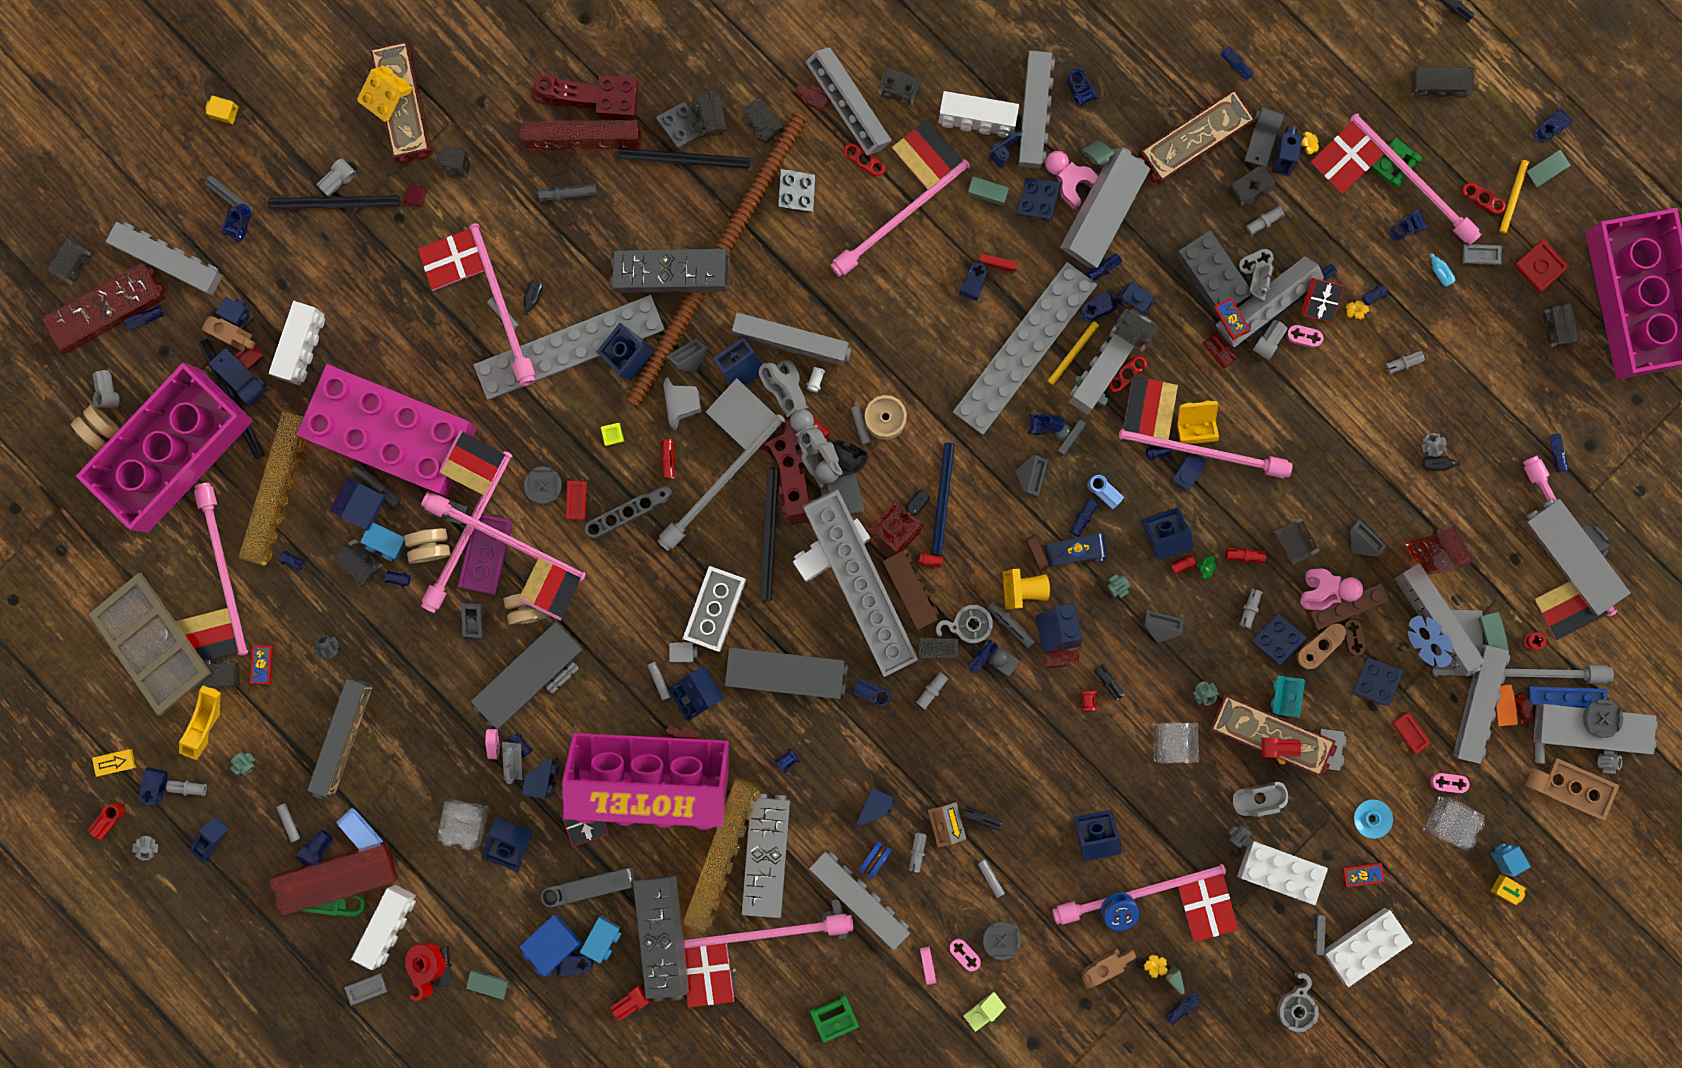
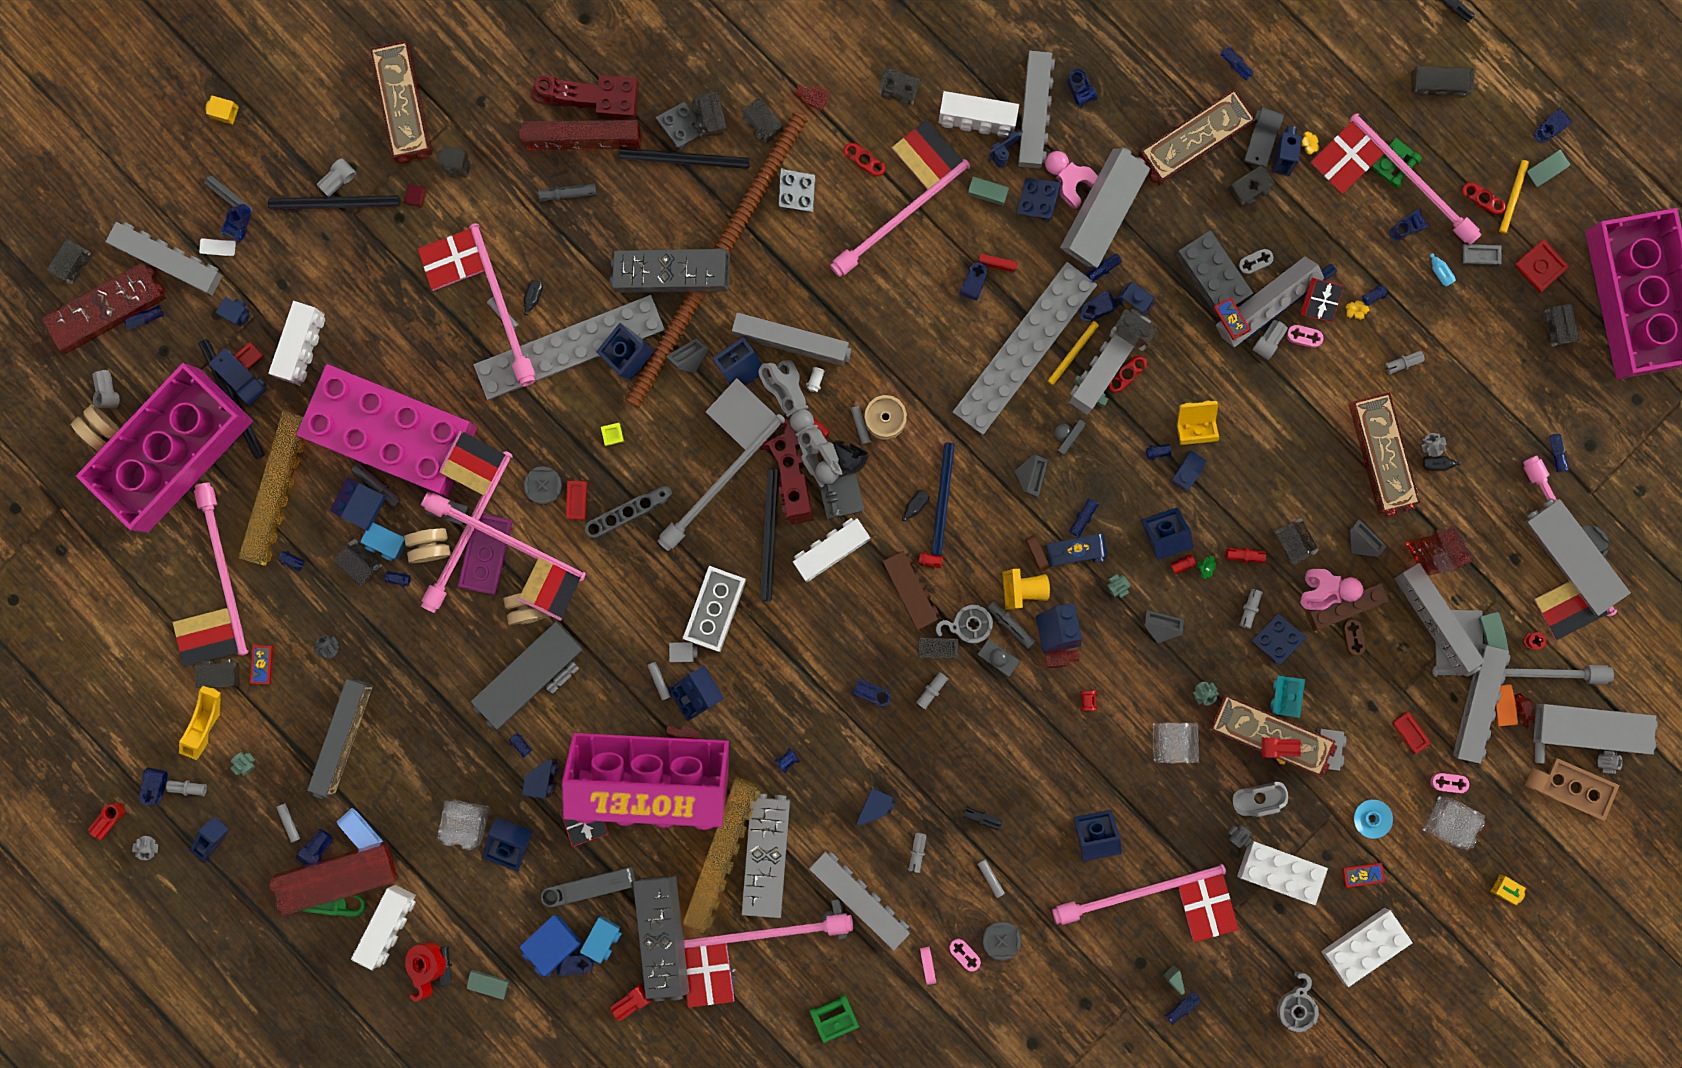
(114, 762): yellow tile -> none
(149, 644): door -> none
(217, 247): none -> white sticker
(228, 333): medium nougat piece -> none
(366, 989): flat silver tile -> none
(383, 92): yellow bracket -> none
(472, 620): dark grey slope -> none
(492, 744): bright pink beam -> none
(512, 762): light grey hinge -> none
(667, 459): red pin -> none
(680, 402): light grey piece -> none
(785, 673): dark grey brick -> none
(848, 101): light grey brick -> none
(860, 582): light grey plate -> none
(874, 860): blue head -> none
(894, 530): clear red slope -> none
(947, 824): panel -> none
(982, 656): clear blue axle -> none
(984, 1011): yellowish green slope -> none
(1045, 423): clear blue piece -> none
(1098, 152): sand green slope -> none
(1106, 493): light blue piece -> none
(1106, 967): medium nougat piece -> none
(1109, 682): black axle -> none
(1120, 911): blue head -> none
(1150, 419): flag -> none
(1156, 966): yellow plant -> none
(1220, 350): clear red arm -> none
(1261, 281): light grey hinge -> none
(1265, 220): light grey pin -> none
(1319, 934): flat silver tile -> none
(1333, 637): medium nougat piece -> none
(1378, 681): dark blue hinge -> none
(1384, 454): none -> brick
(1434, 630): light blue piece -> none
(1510, 859): dark azure brick -> none
(1565, 696): blue tile -> none
(1603, 718): dark grey tile -> none

